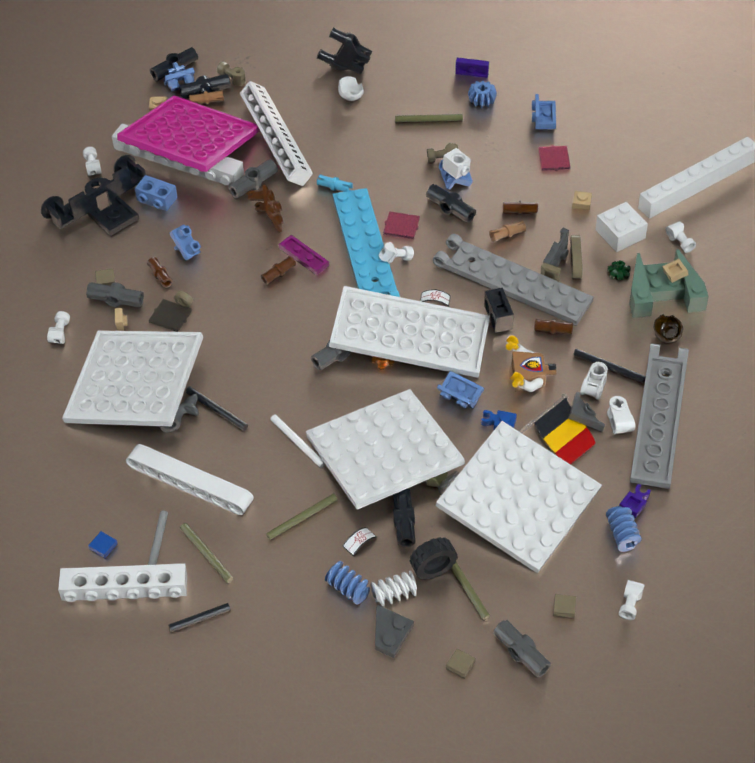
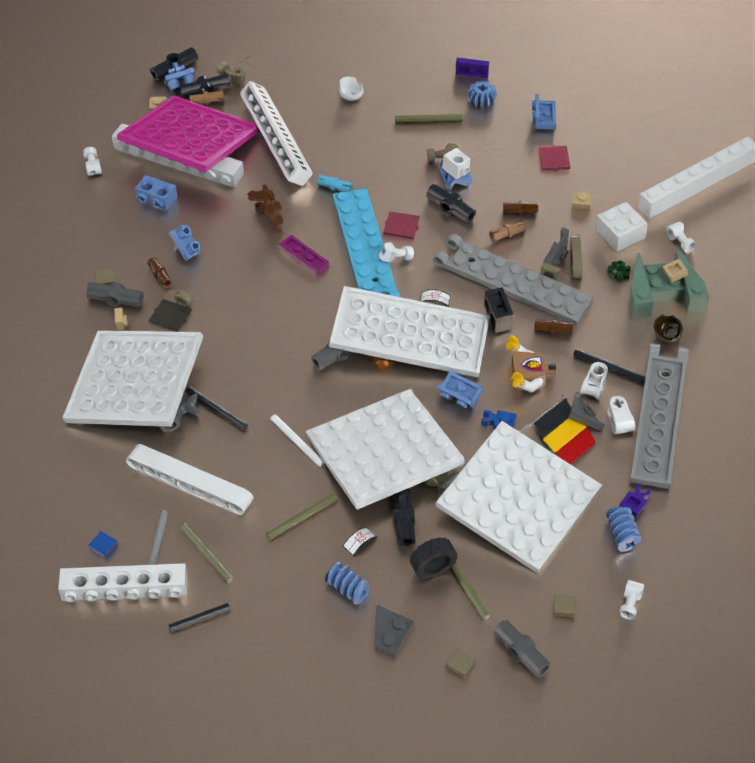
(56, 333): white leg -> none
(112, 218): black piece -> none
(253, 178): dark grey piece -> none
(278, 270): reddish brown pin -> none
(350, 54): black connector -> none
(394, 588): white piece -> none

